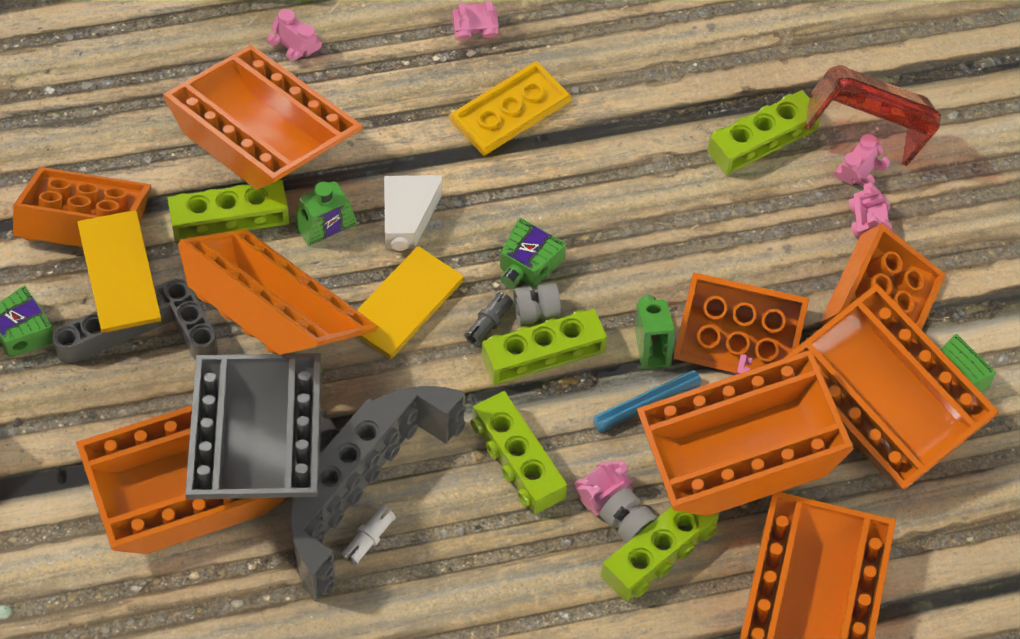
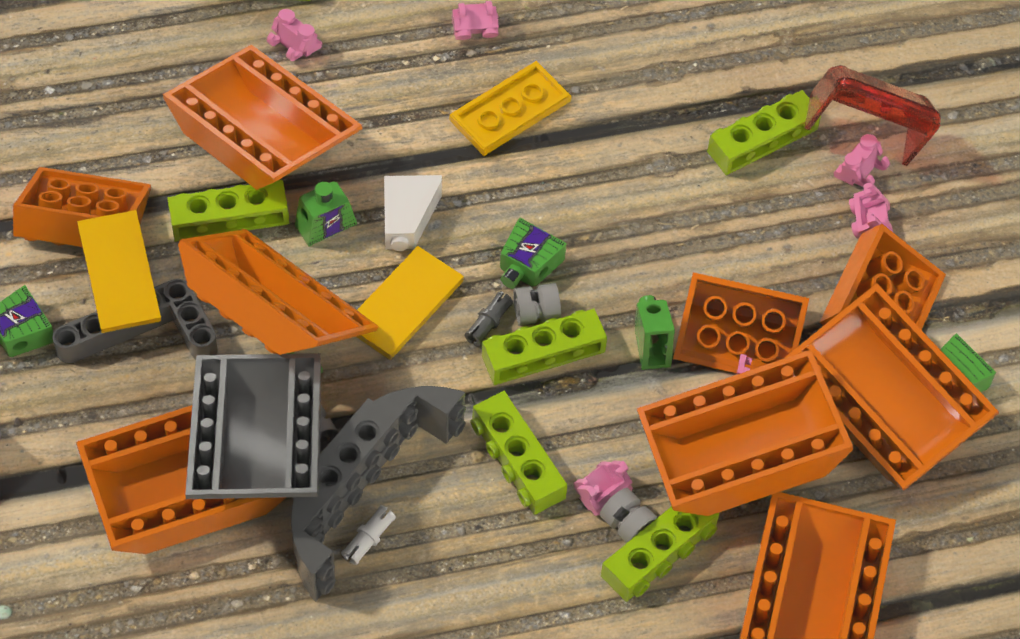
(628, 409): dark azure axle -> none

